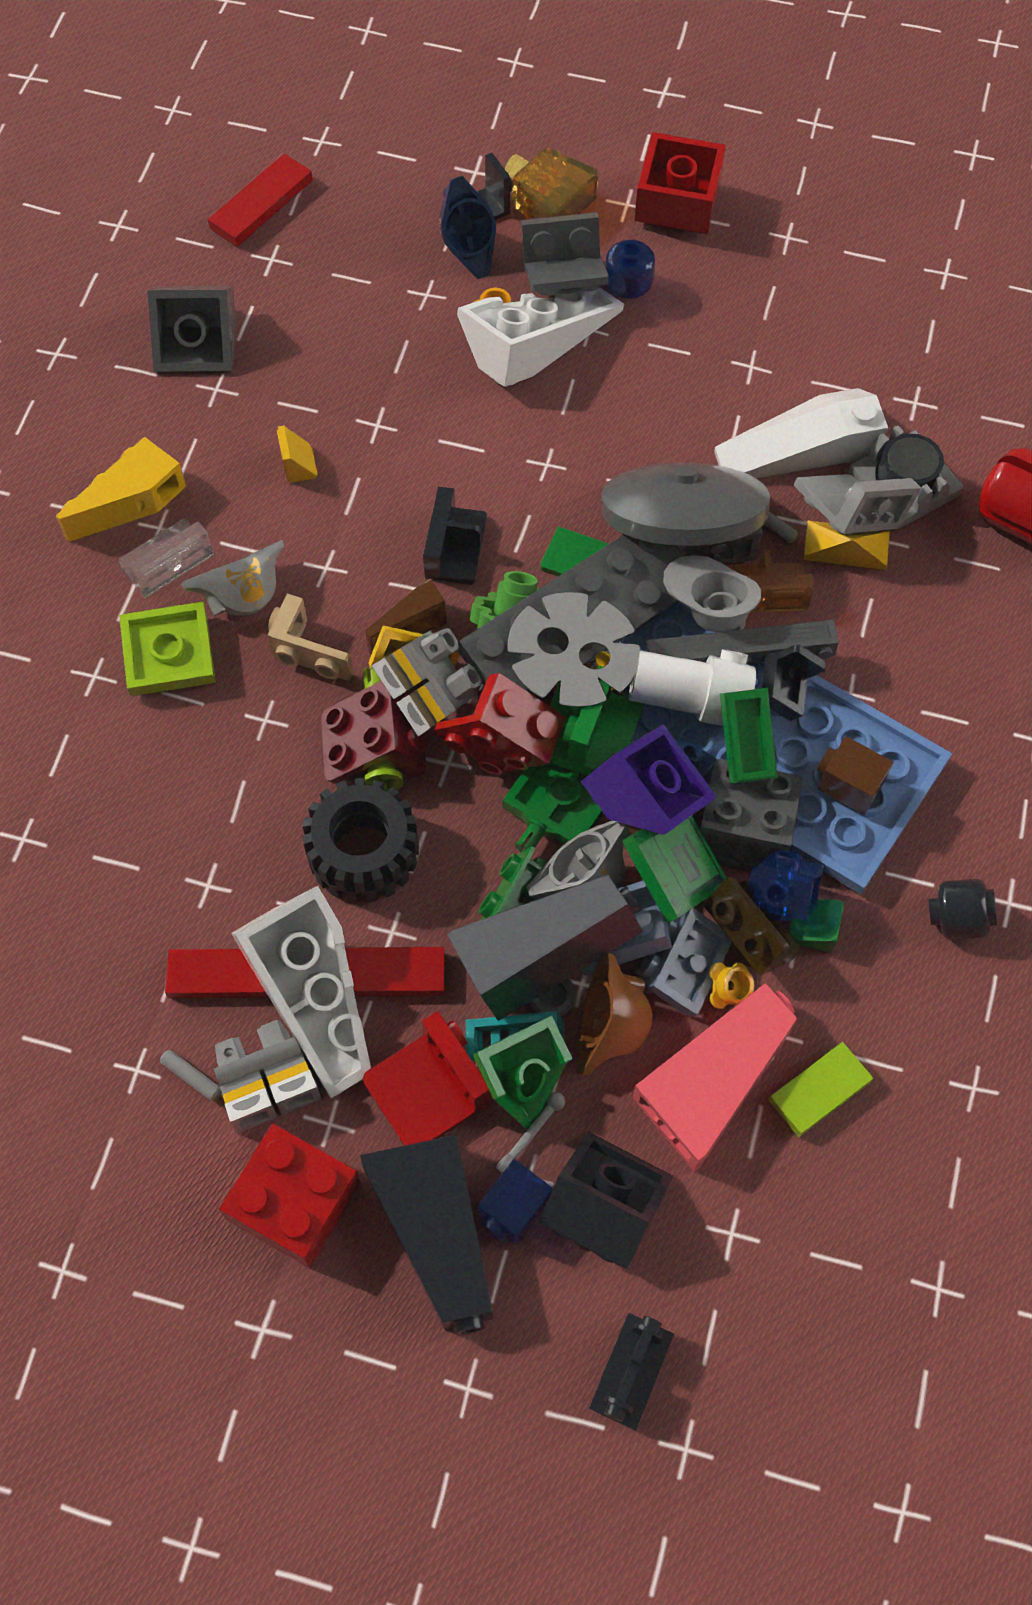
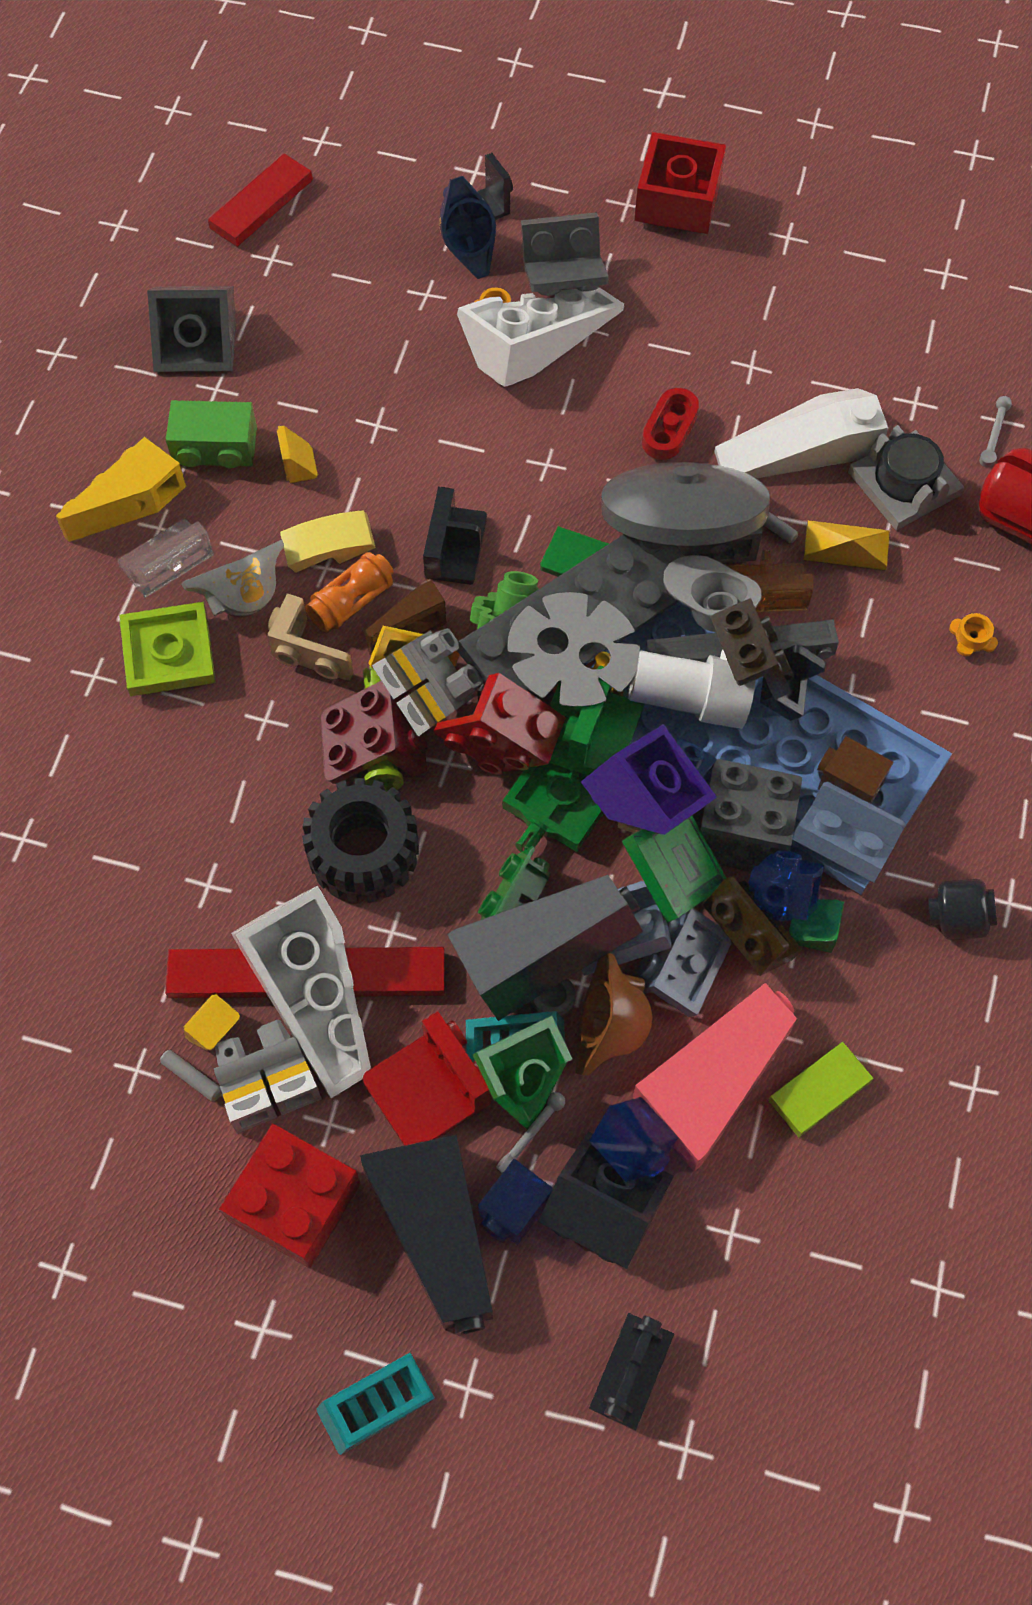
(210, 1023): none -> yellow slope
(211, 433): none -> bright green brick
(330, 536): none -> light yellow slope
(335, 1423): none -> teal slope
(336, 603): none -> orange piece
(551, 184): clear yellow torso -> none
(583, 859): light grey hat -> none
(630, 268): clear blue head -> none
(634, 1139): none -> clear blue brick
(668, 426): none -> red plate
(740, 984): yellow plate -> none
(748, 735): green tile -> none
(749, 649): none -> dark brown bracket
(849, 831): none -> sand blue bracket
(859, 505): light grey bracket -> none
(978, 625): none -> light orange plate
(988, 456): none -> light grey hinge

